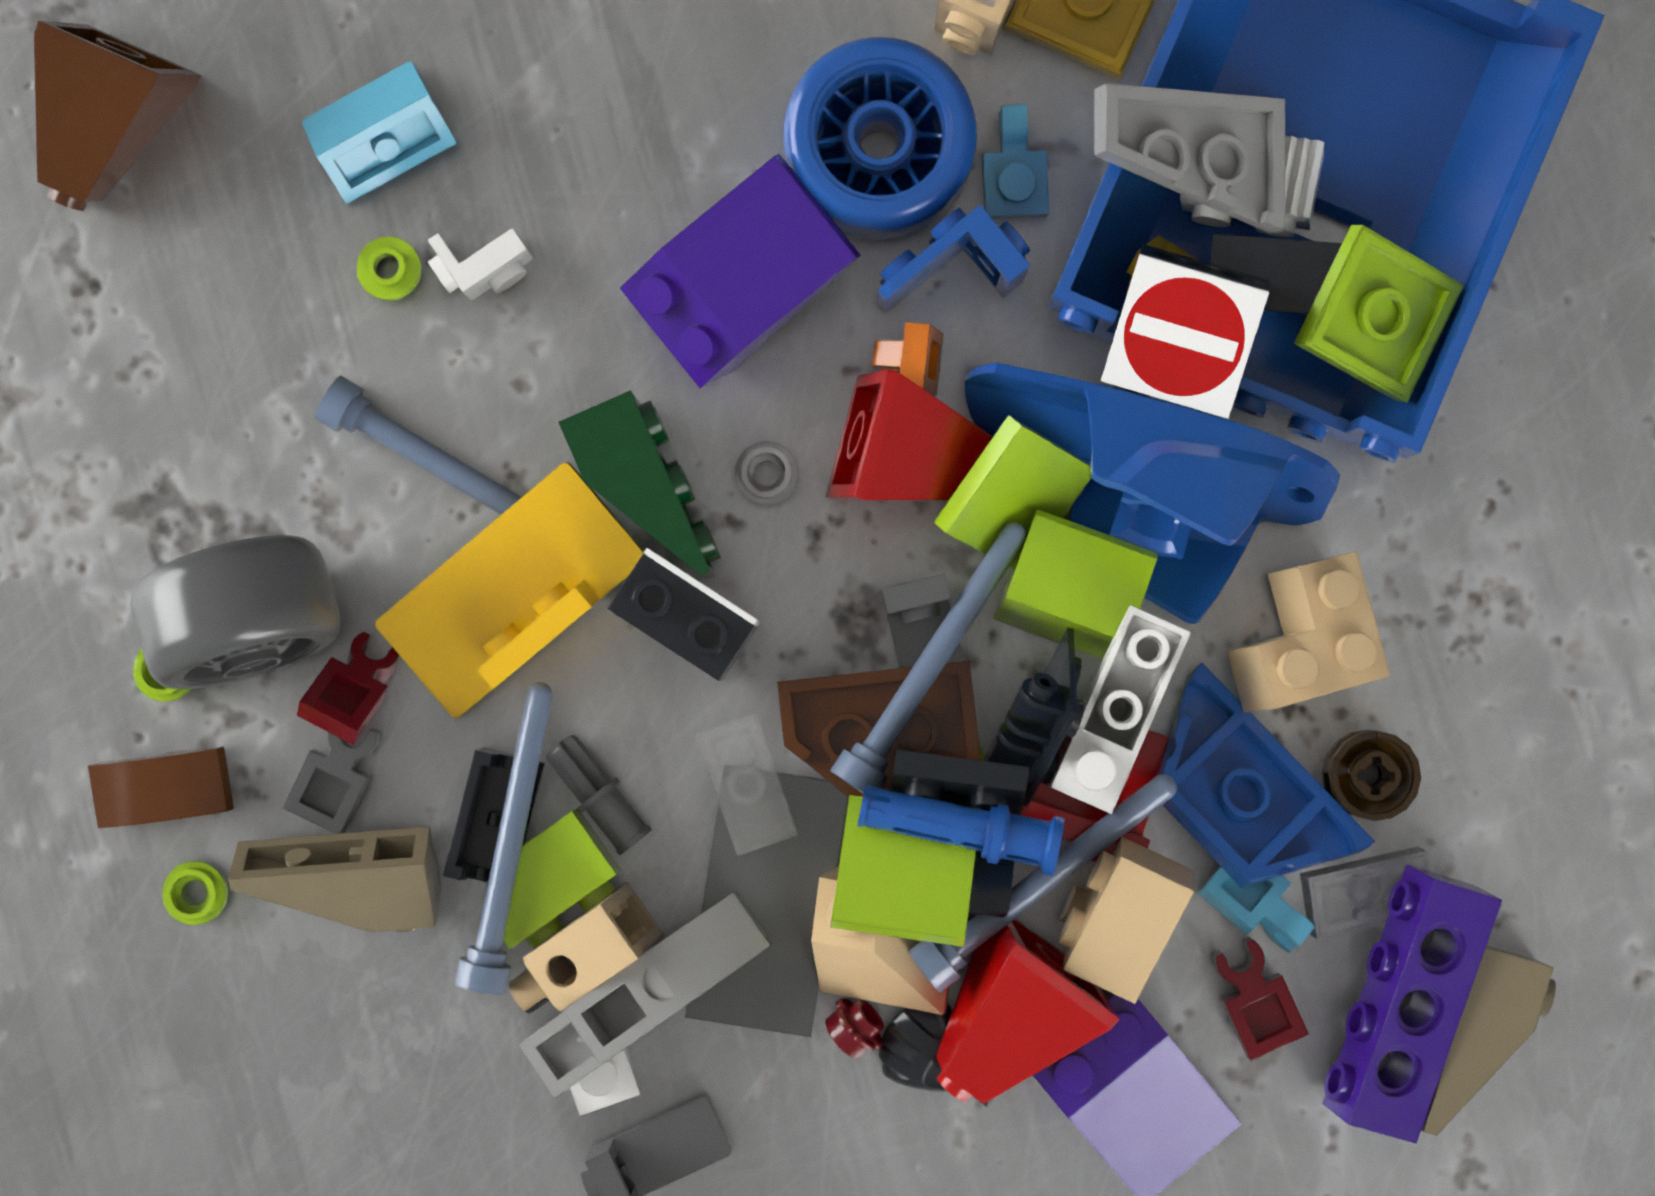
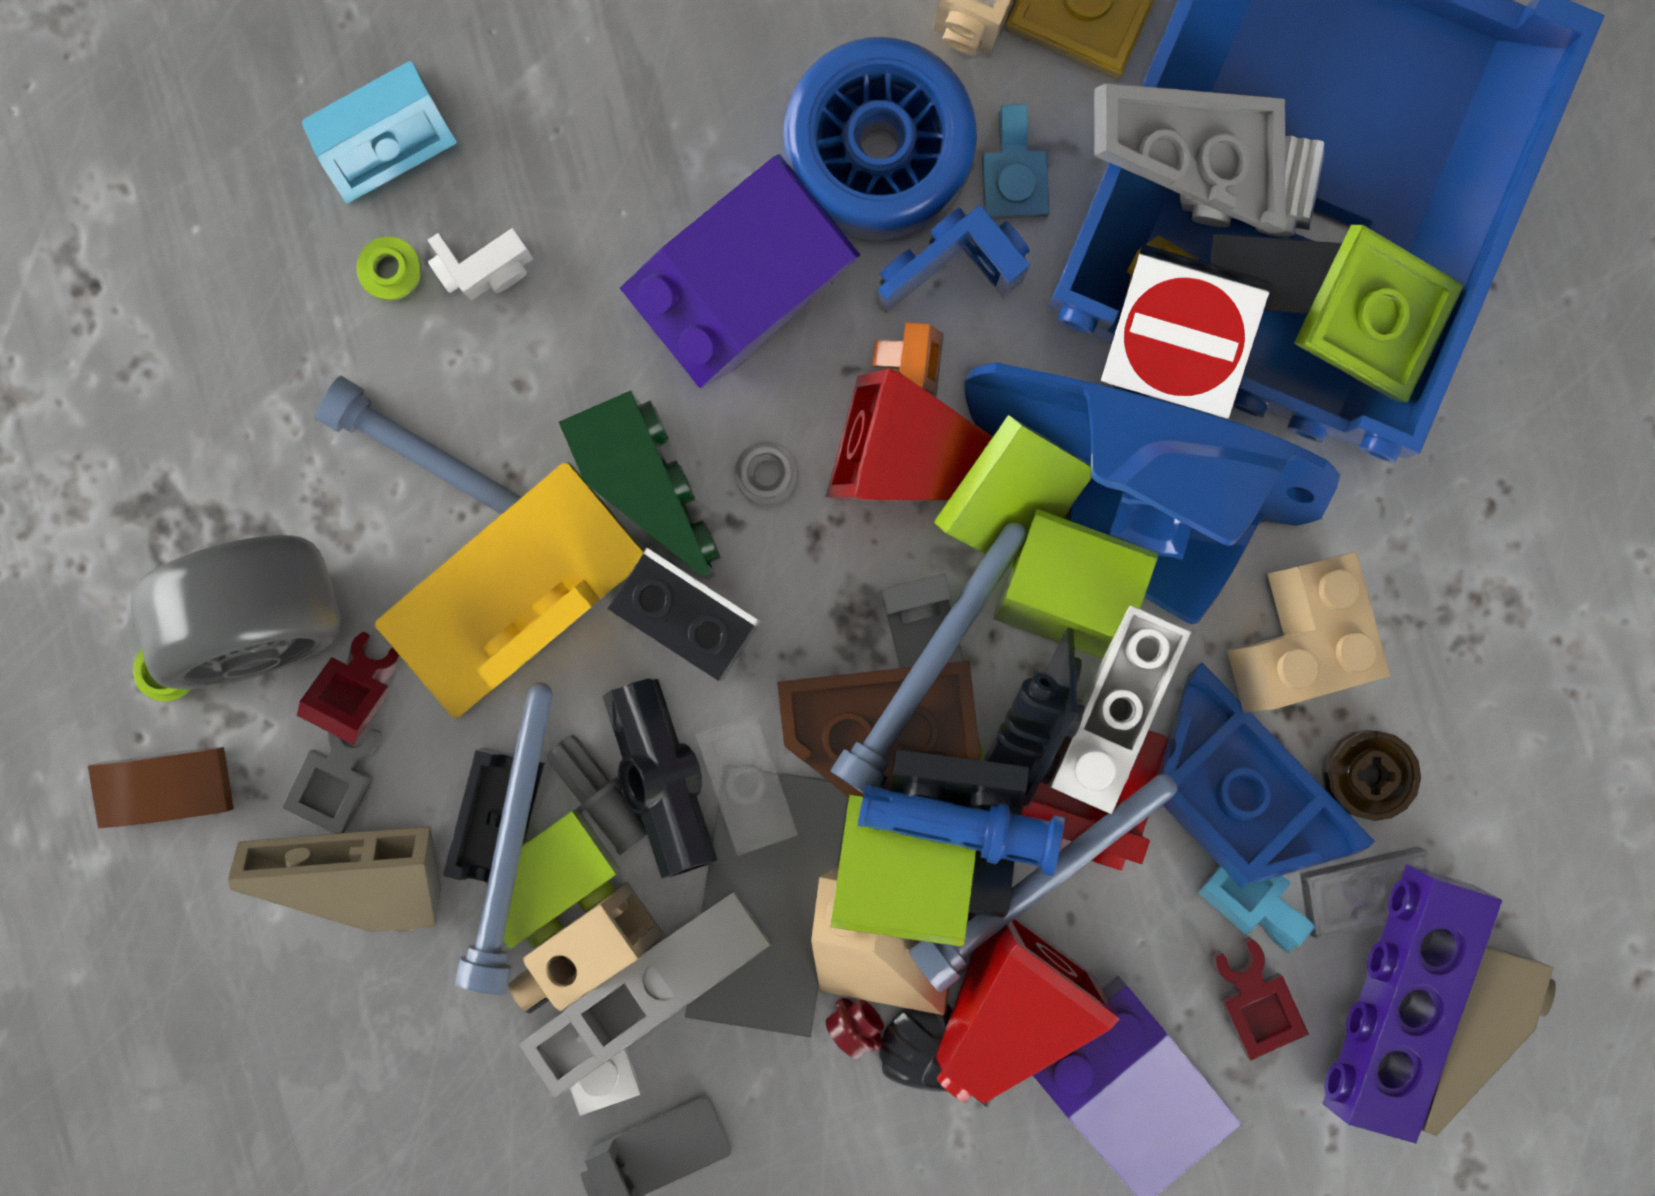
(97, 108): reddish brown slope -> none
(176, 897): lime plate -> none
(659, 777): none -> black piece
(1124, 918): tan brick -> none

